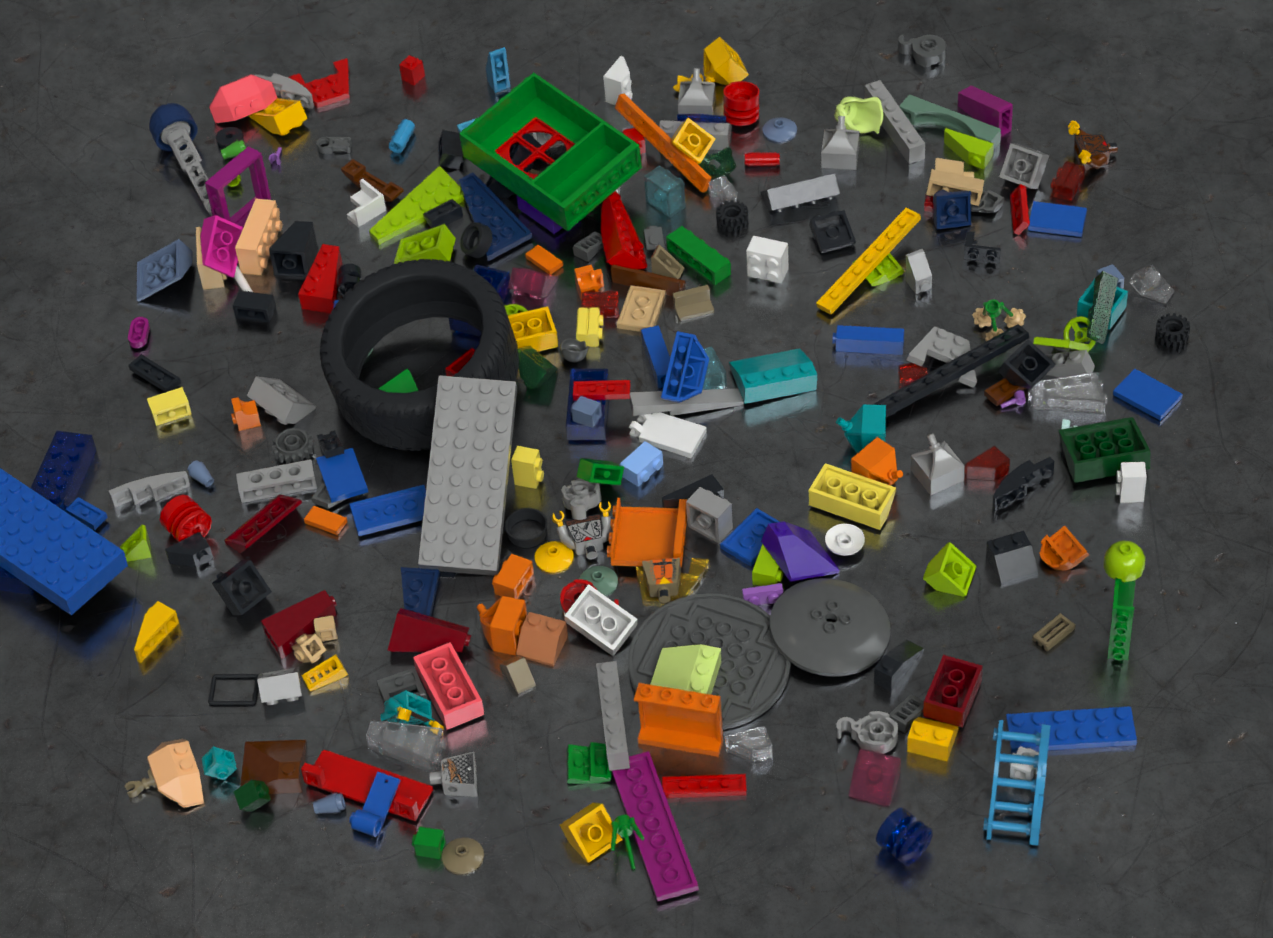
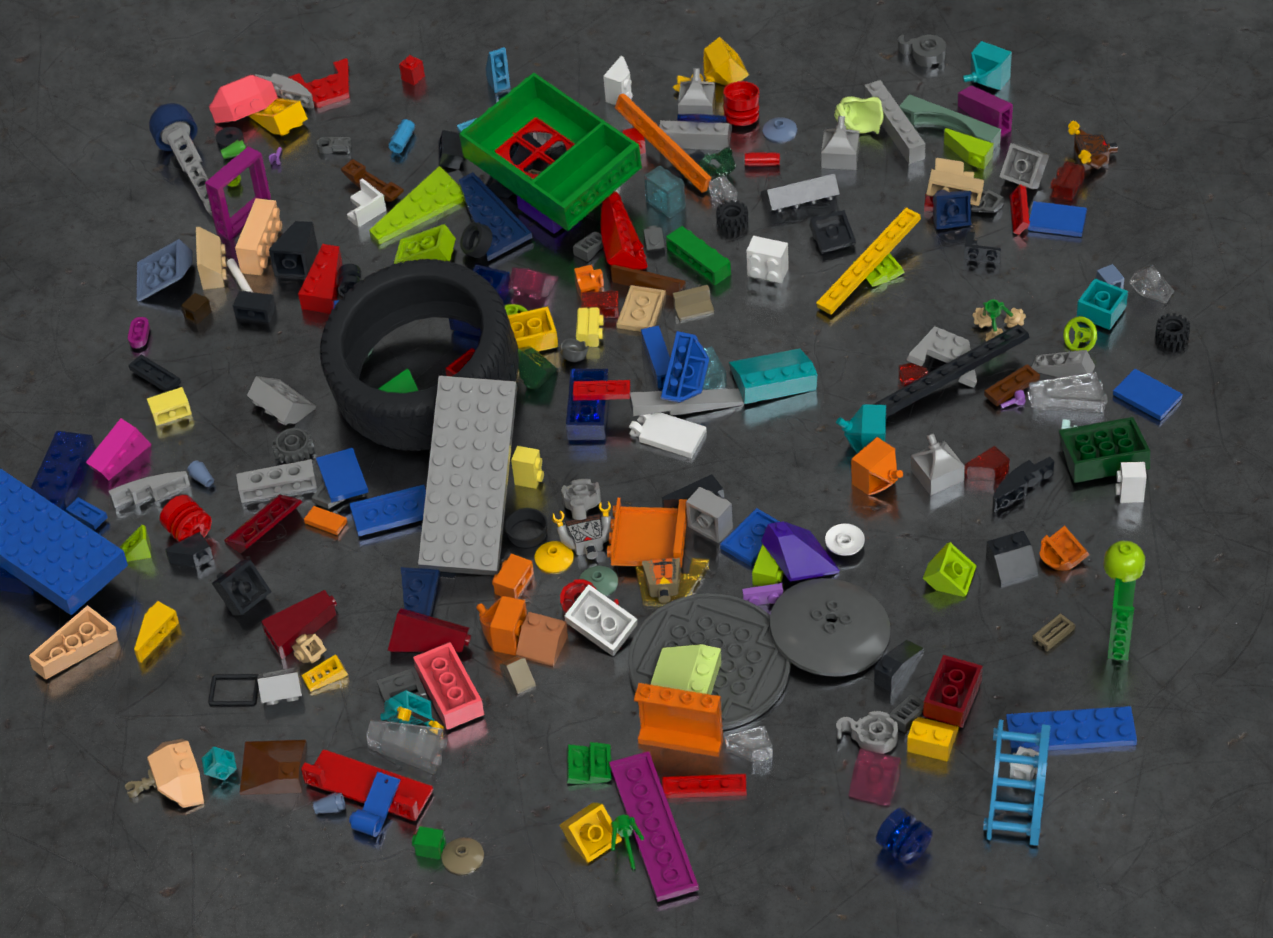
(73, 642): none -> light nougat wedge
(117, 449): none -> dark pink wedge
(196, 308): none -> dark brown brick
(219, 243): dark pink slope -> none
(245, 414): orange brick -> none
(252, 795): dark green brick -> none
(325, 628): tan slope -> none
(330, 444): black plate -> none
(443, 214): black slope -> none
(457, 775): torso -> none
(544, 259): orange tile -> none
(586, 411): sand blue brick -> none
(600, 471): green brick -> none
(612, 716): light grey brick -> none
(642, 463): light blue brick -> none
(665, 264): dark tan slope -> none
(692, 140): yellow slope -> none
(851, 496): light yellow slope -> none
(869, 340): blue brick -> none
(918, 272): light grey slope -> none
(989, 66): none -> teal piece
(1026, 366): black slope -> none
(1062, 344): lime tile -> none
(1100, 312): clear green slope -> none

